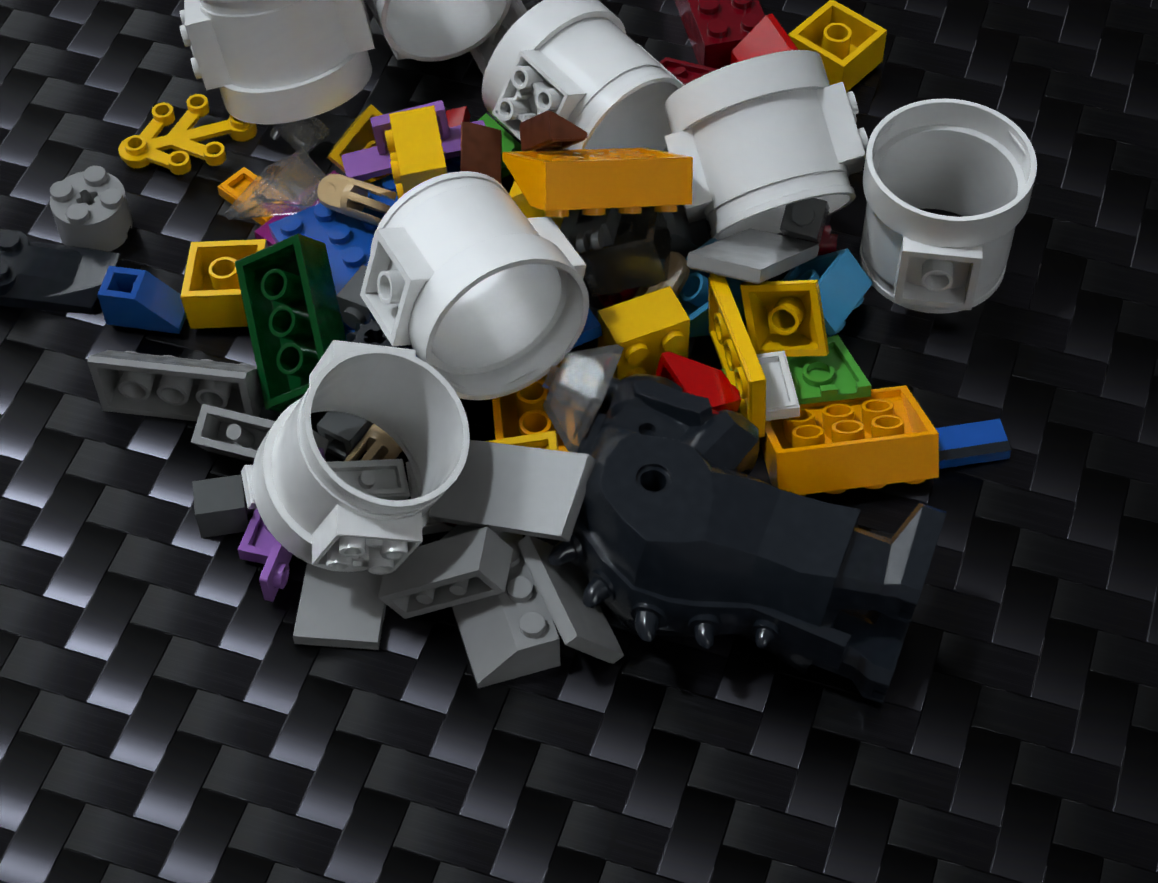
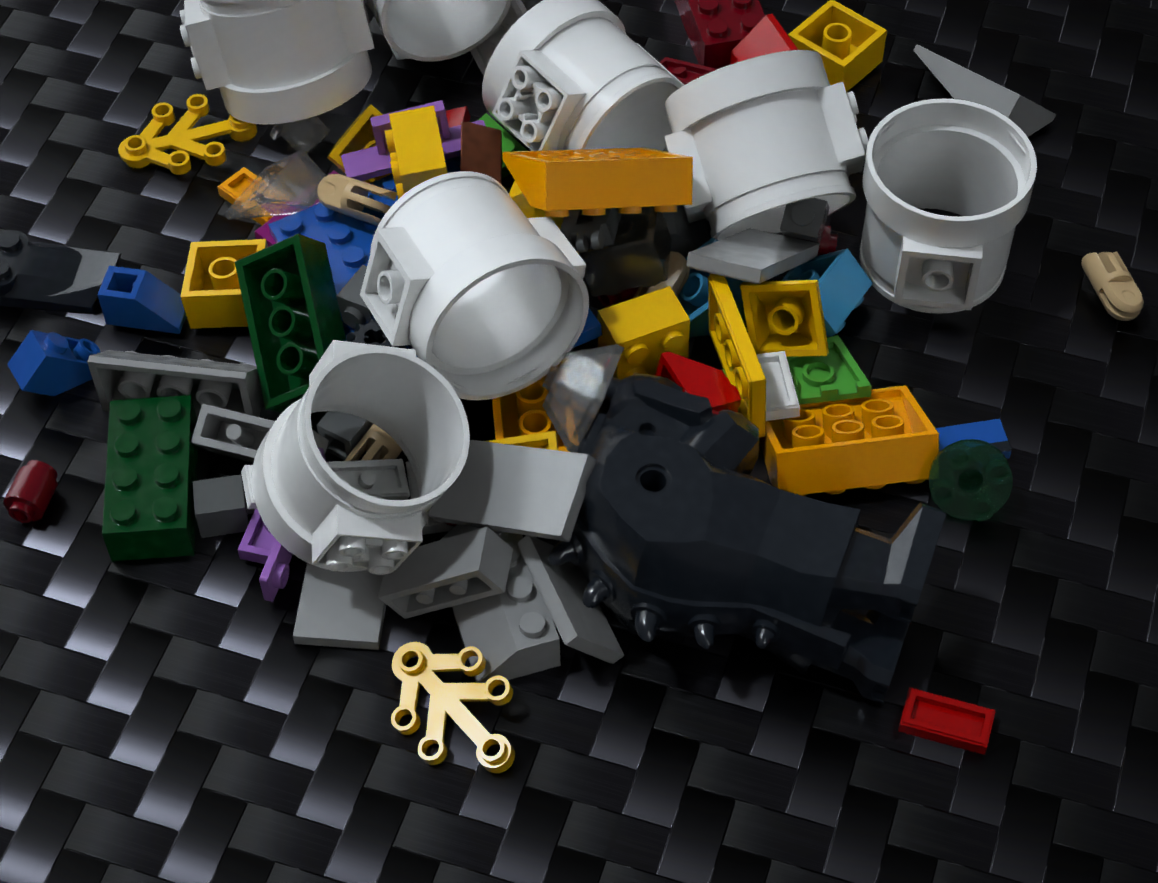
(31, 491): none -> dark red brick
(51, 363): none -> blue slope
(91, 210): light grey brick -> none
(150, 479): none -> dark green brick
(446, 699): none -> yellow plant
(549, 132): copper slope -> none
(947, 721): none -> red tile
(970, 479): none -> clear green plate
(972, 87): none -> light grey wedge
(1113, 284): none -> tan arm

